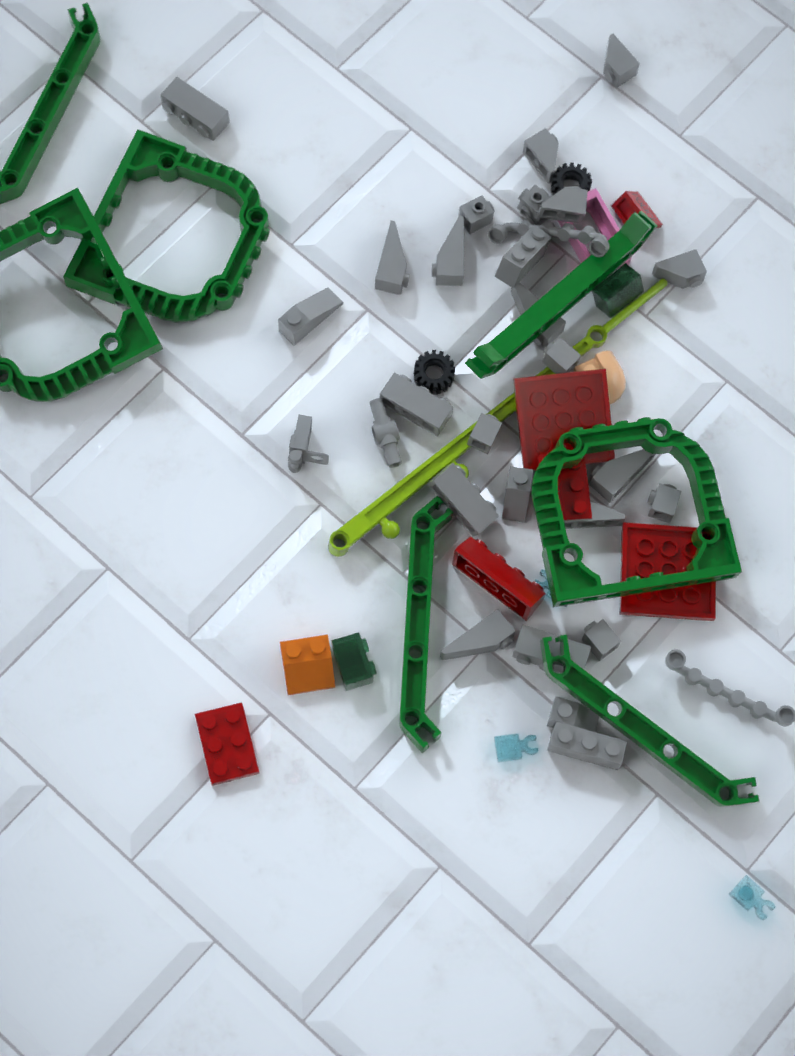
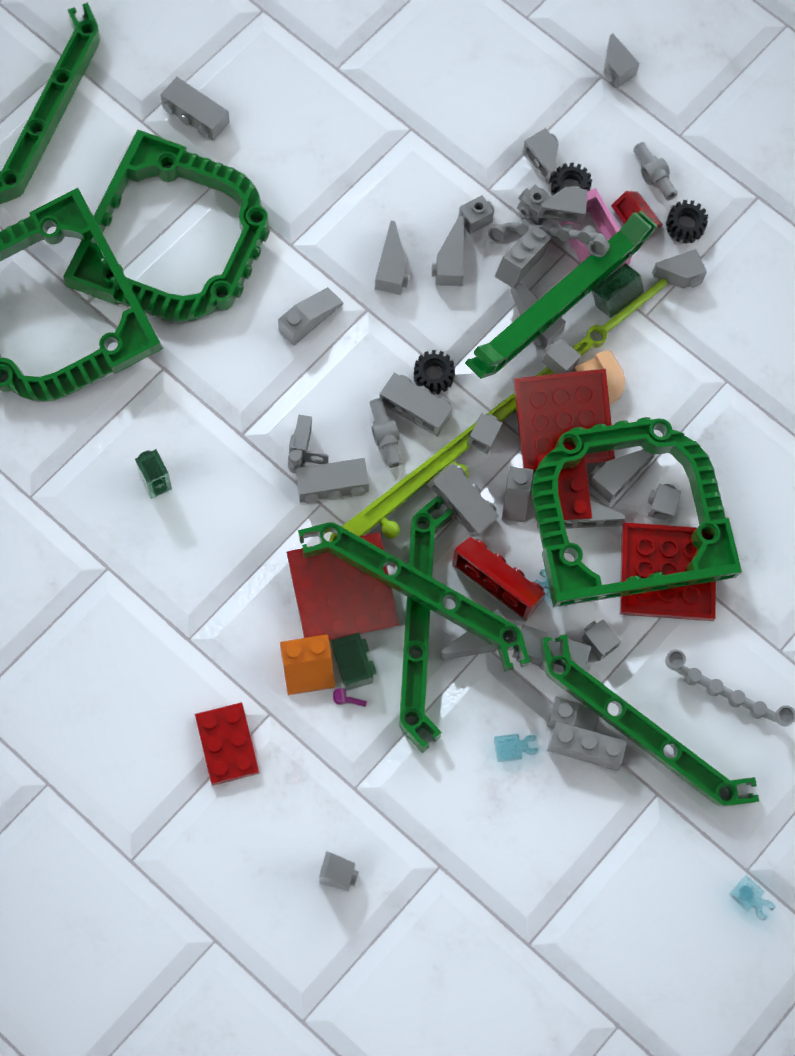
(153, 473): none -> clear green brick
(332, 480): none -> light grey brick
(337, 872): none -> light grey slope
(338, 596): none -> red plate
(340, 697): none -> magenta hand
(418, 588): none -> green piece
(655, 171): none -> light grey pin
(687, 232): none -> black tyre

